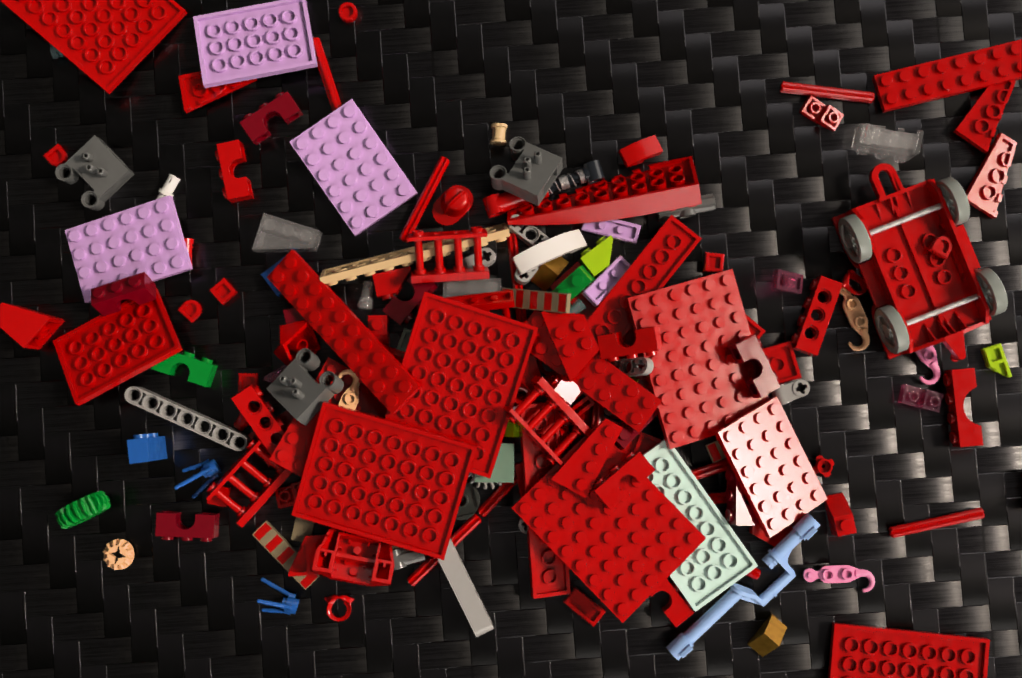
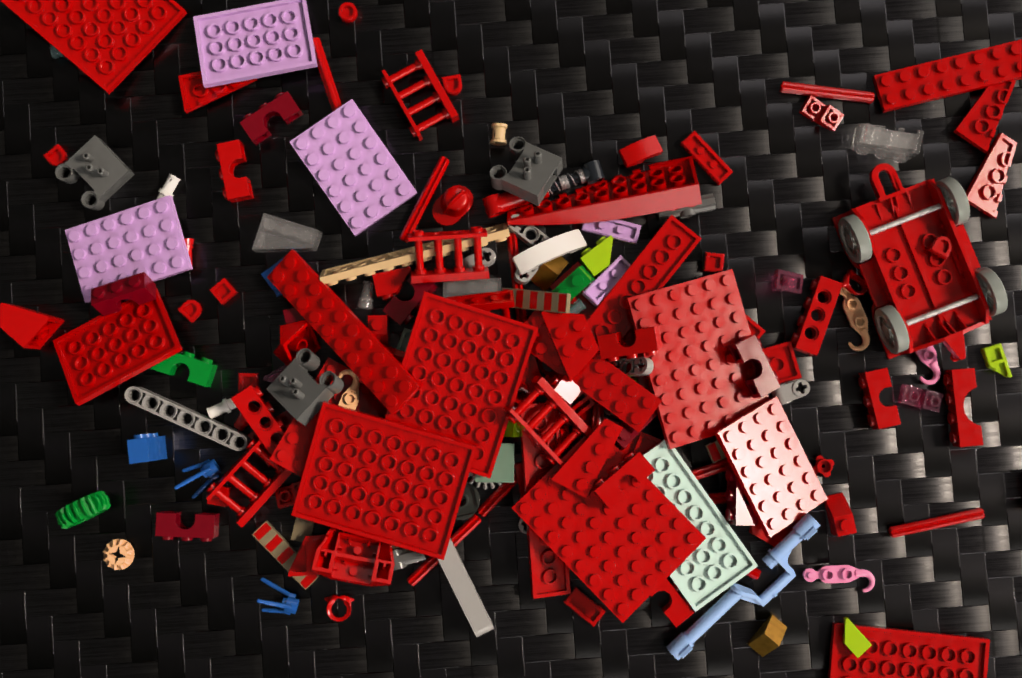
(226, 405): none -> white pin
(438, 96): none -> red fence
(452, 84): none -> red tile
(706, 158): none -> red tile
(854, 639): none -> lime tile
(872, 384): none -> red arch

